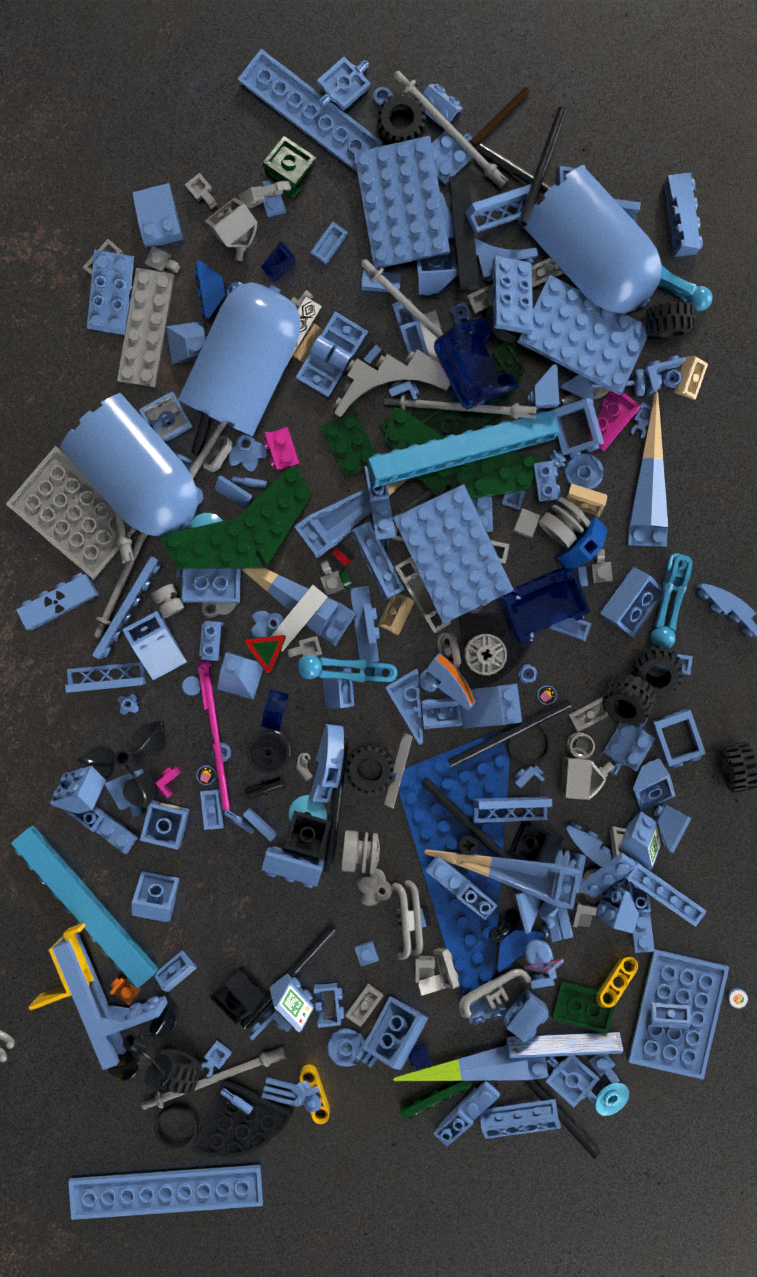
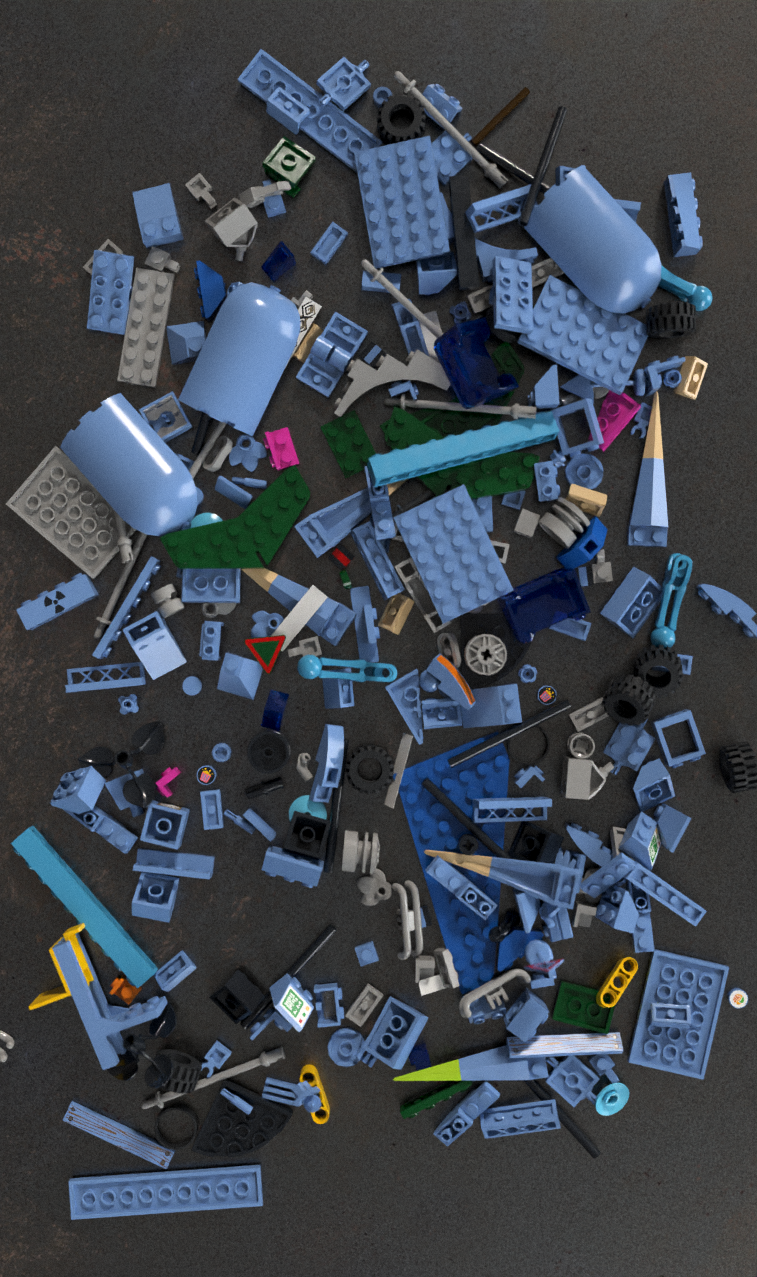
(118, 1134): none -> medium blue tile
(174, 863): none -> medium blue fence
(208, 703): dark pink bar -> none
(286, 110): none -> medium blue panel
(331, 581): light grey plate -> none

